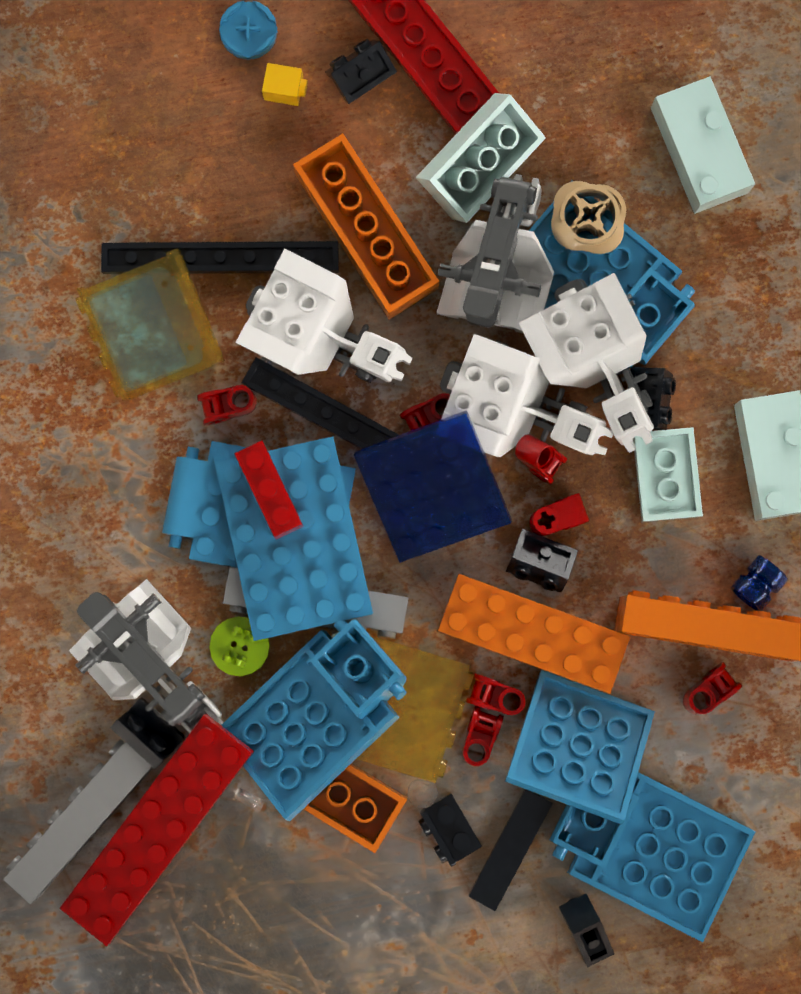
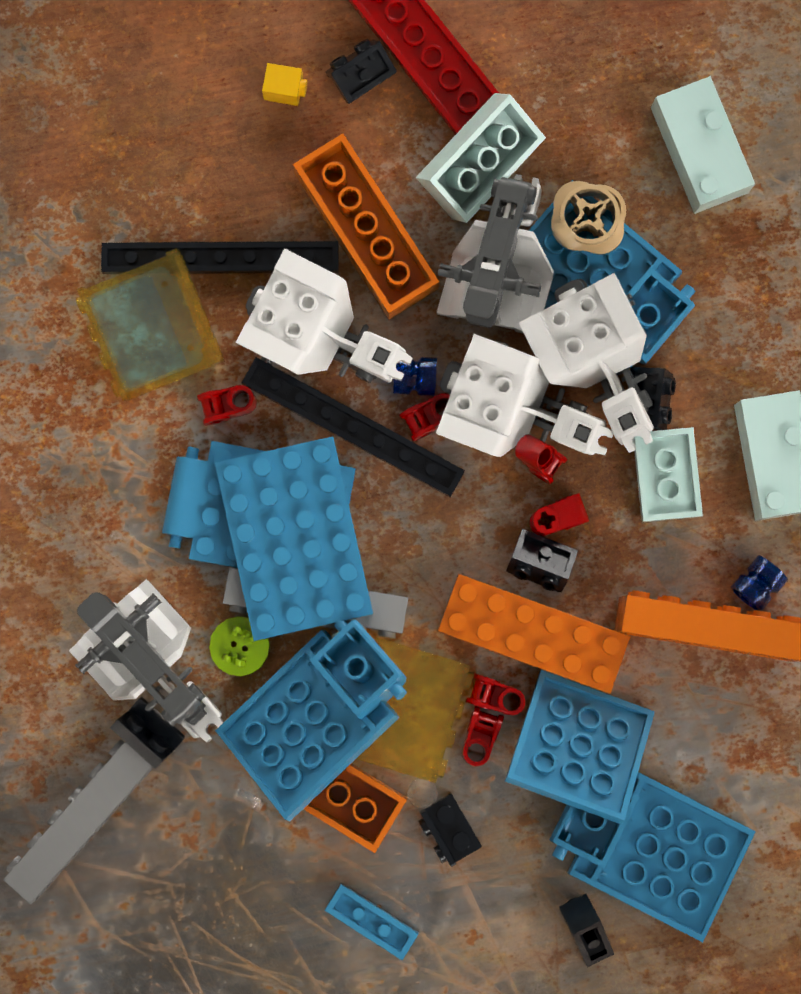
(156, 829): red plate -> none
(248, 29): dark azure tile -> none
(268, 490): red brick -> none
(371, 921): none -> dark azure plate
(423, 383): none -> clear blue wheel
(433, 486): clear blue plate -> none
(510, 849): black tile -> none
(715, 686): red piece -> none

